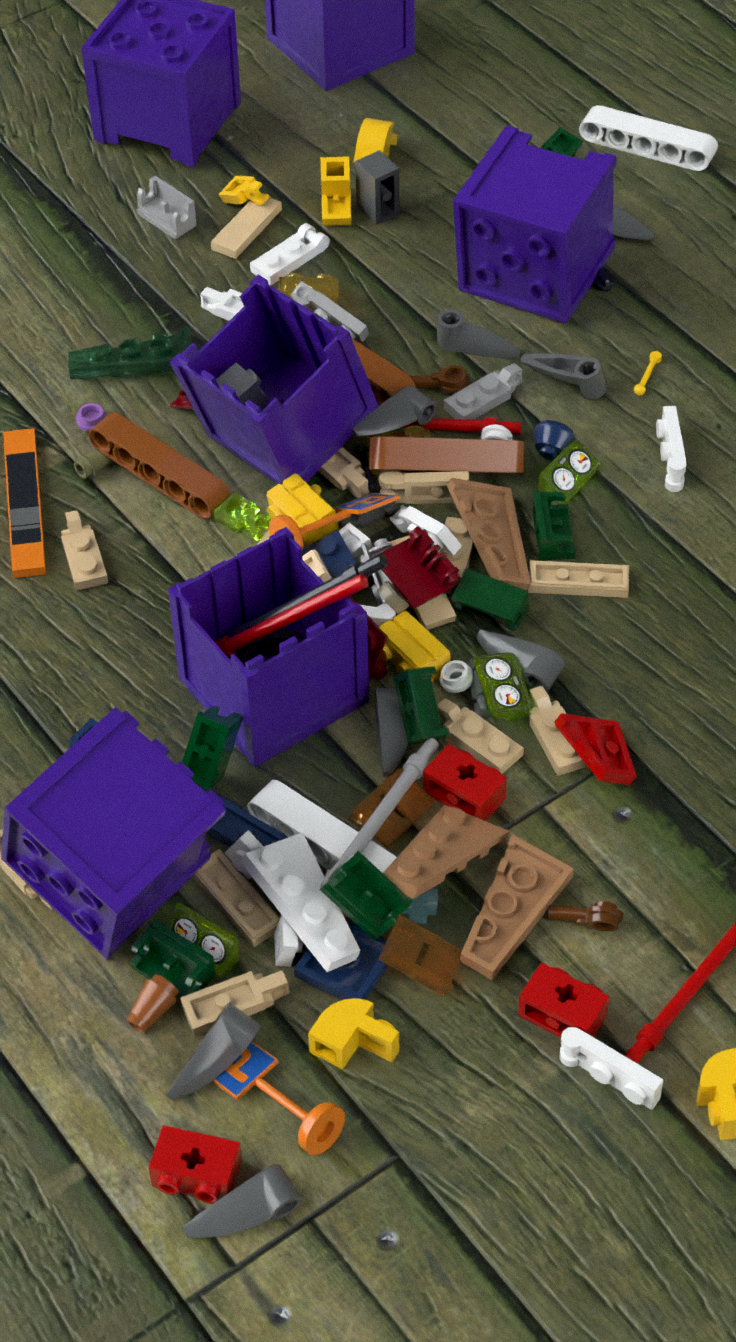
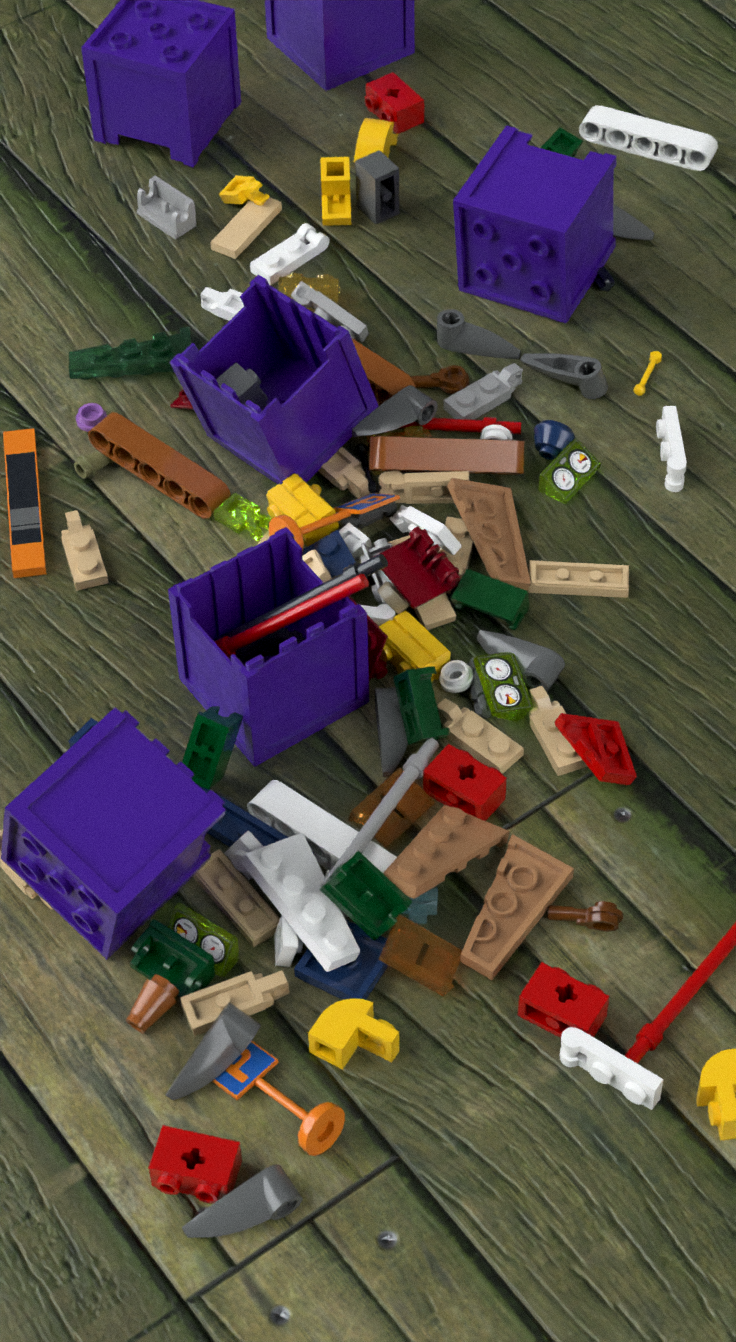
(394, 102): none -> red brick
(552, 526): dark green hinge -> none

